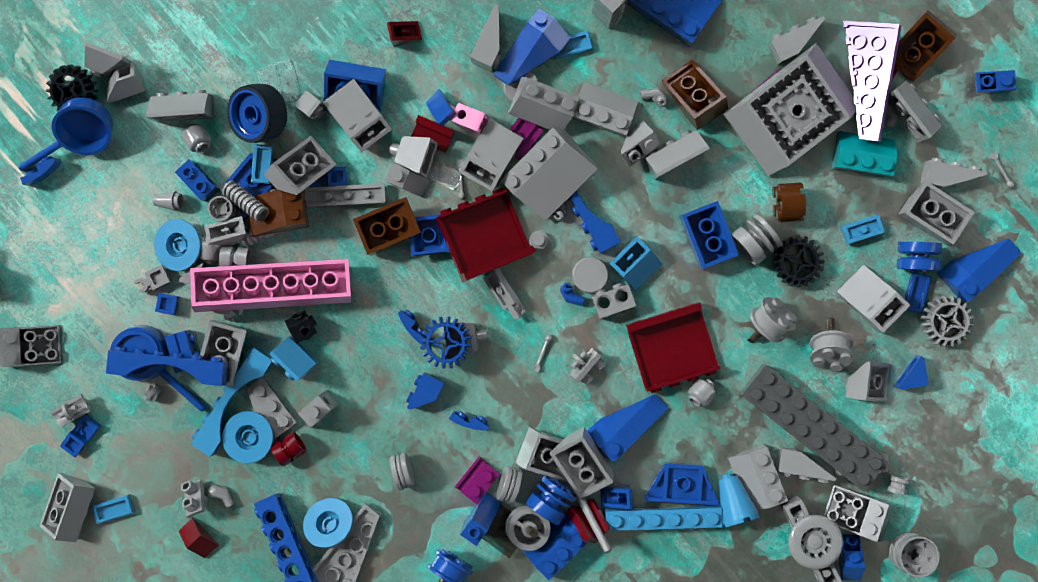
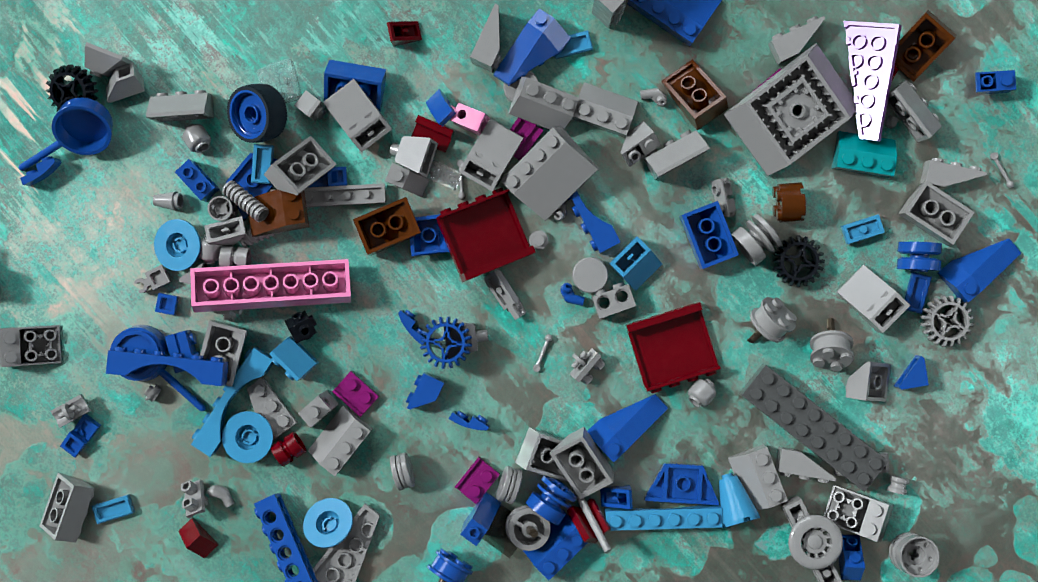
(339, 440): none -> light grey slope
(355, 393): none -> magenta plate
(721, 189): none -> light grey hinge

